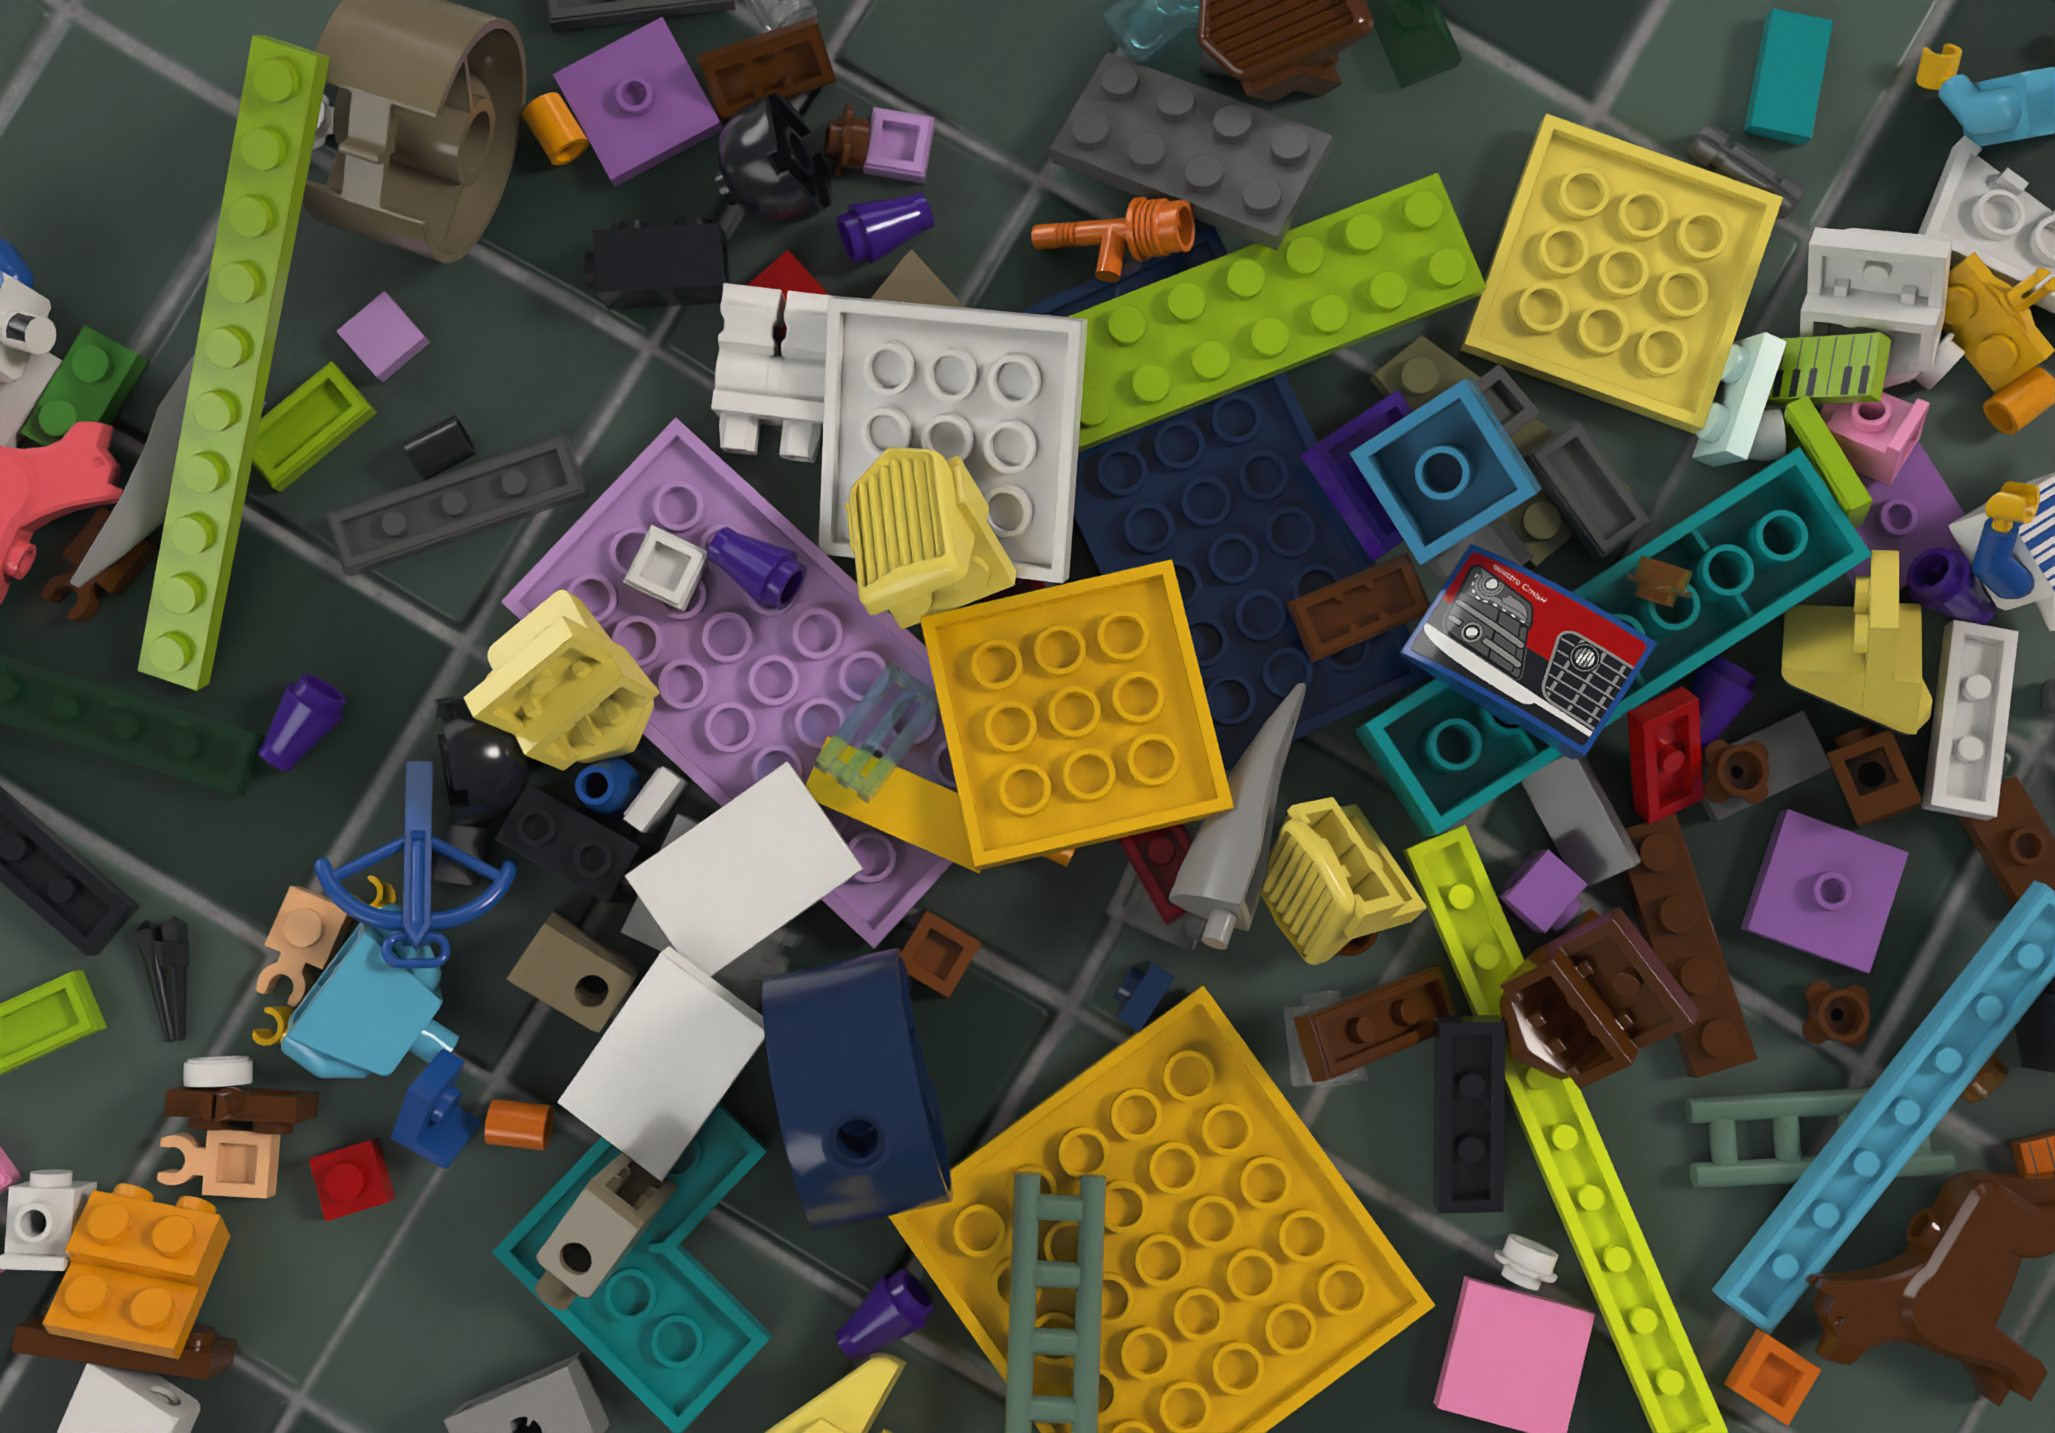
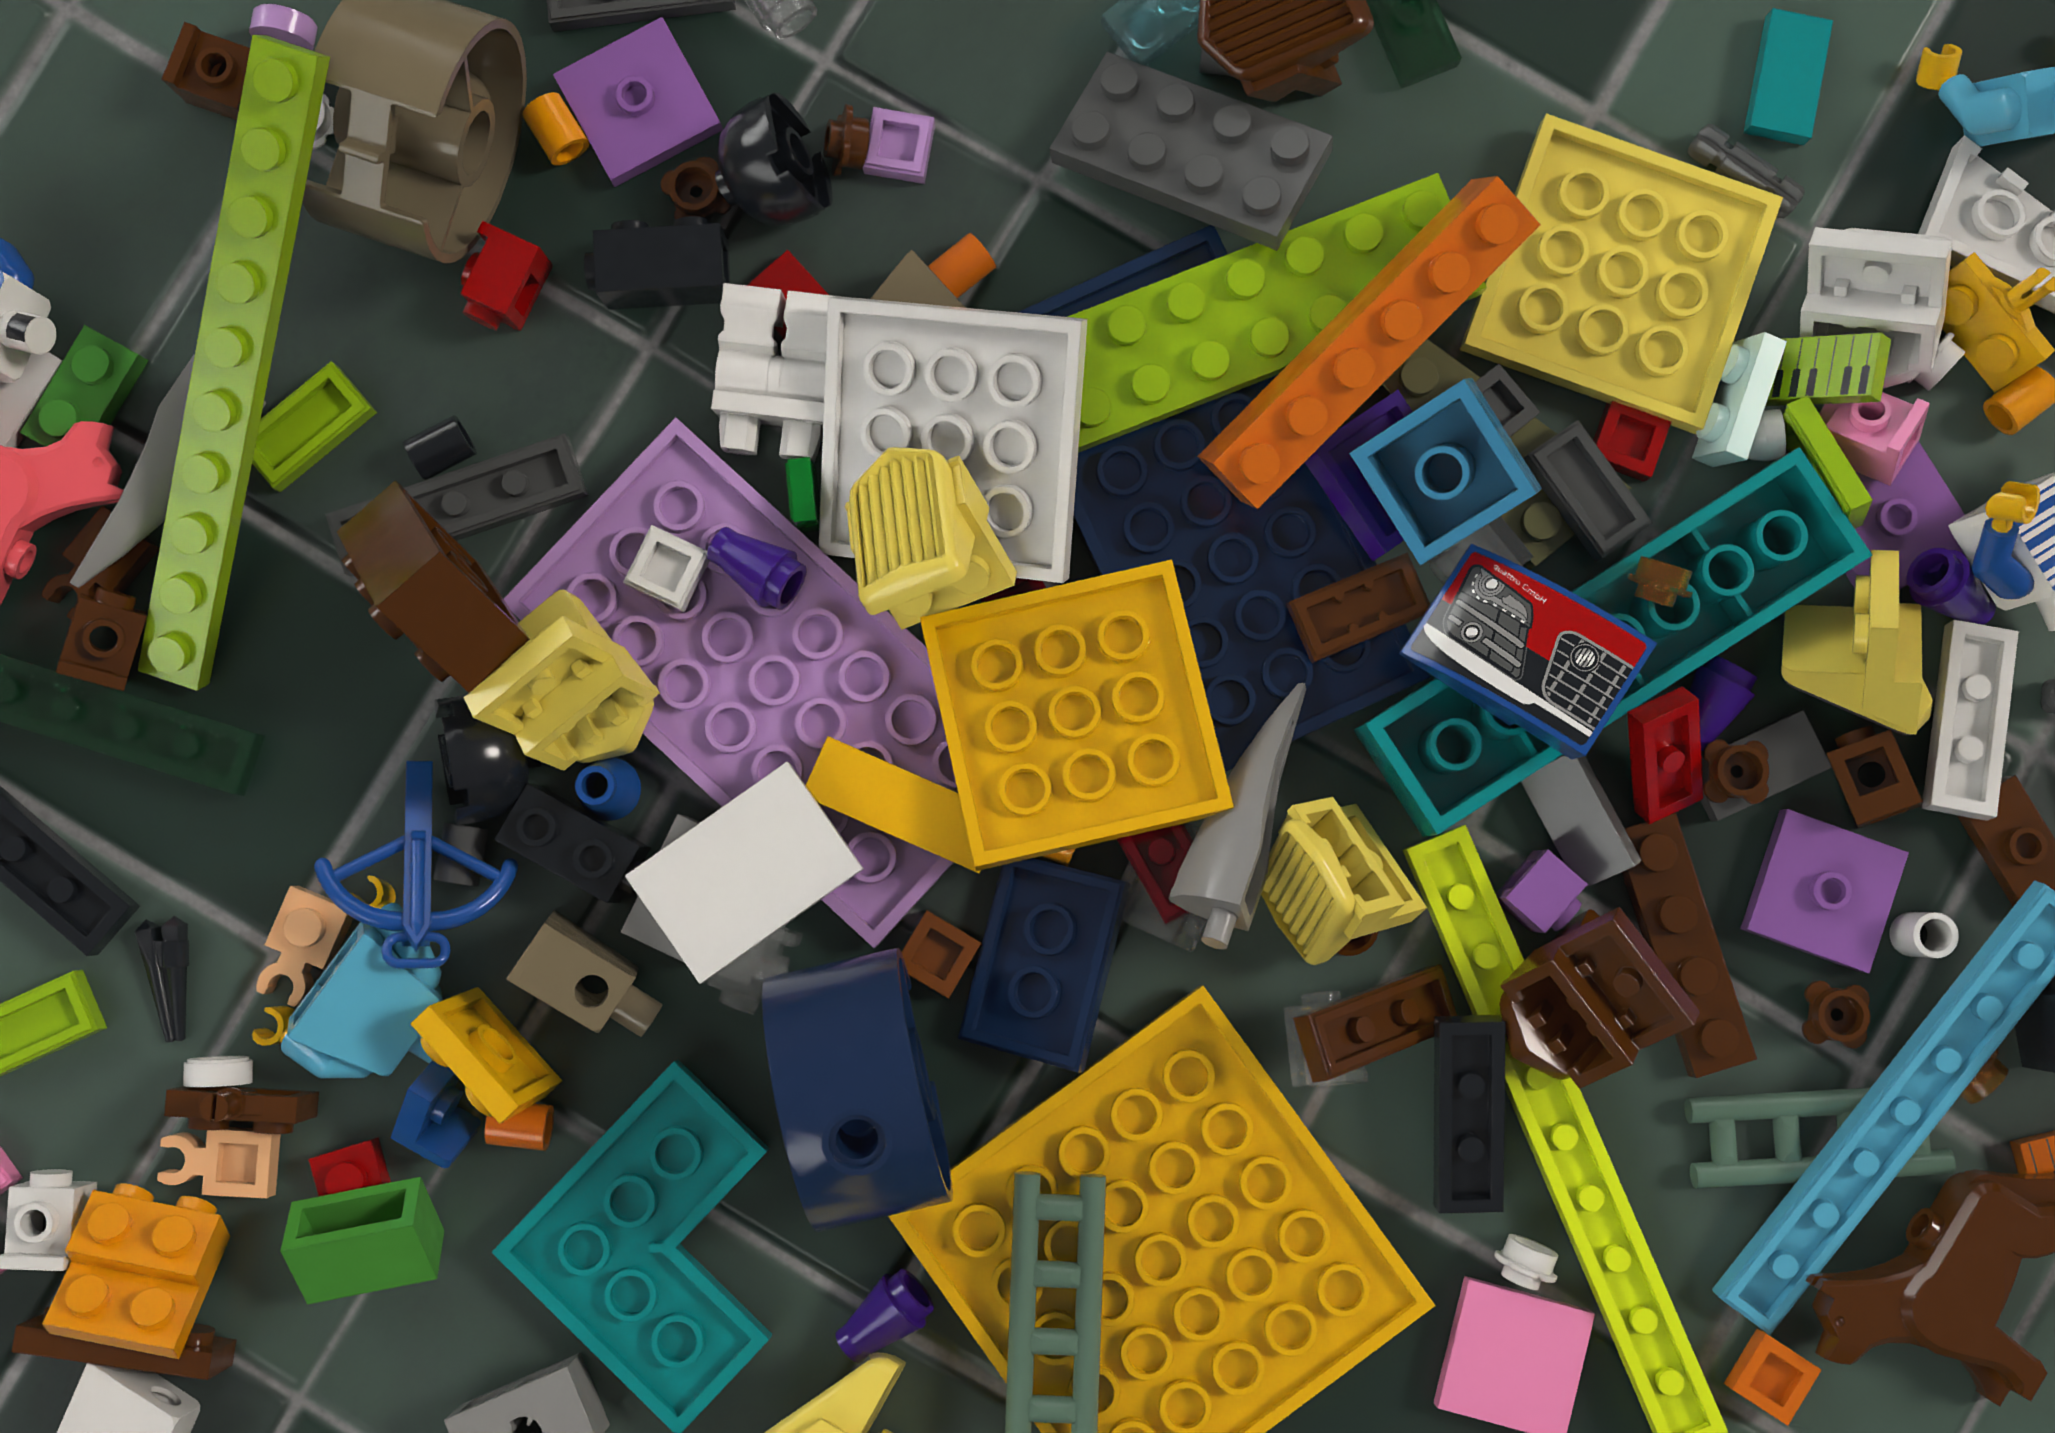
(96, 665): none -> reddish brown brick
(207, 71): none -> reddish brown brick
(284, 25): none -> lavender tile
(301, 720): dark purple cone -> none
(363, 1240): none -> bright green piece
(383, 336): lavender tile -> none
(429, 589): none -> reddish brown brick
(485, 1053): none -> yellow plate
(503, 279): none -> red brick
(600, 1230): dark tan torso -> none
(656, 800): white tile -> none
(665, 1063): white tile -> none
(691, 175): none -> reddish brown plate
(777, 61): reddish brown plate -> none
(803, 494): none -> green tile
(848, 774): clear light blue tile -> none
(881, 226): dark purple cone -> none
(963, 265): none -> orange hinge
(1044, 962): none -> dark blue tile
(1141, 993): dark blue plate -> none
(1149, 228): orange piece -> none
(1369, 339): none -> orange brick
(1631, 439): none -> red tile
(1941, 934): none -> white hinge

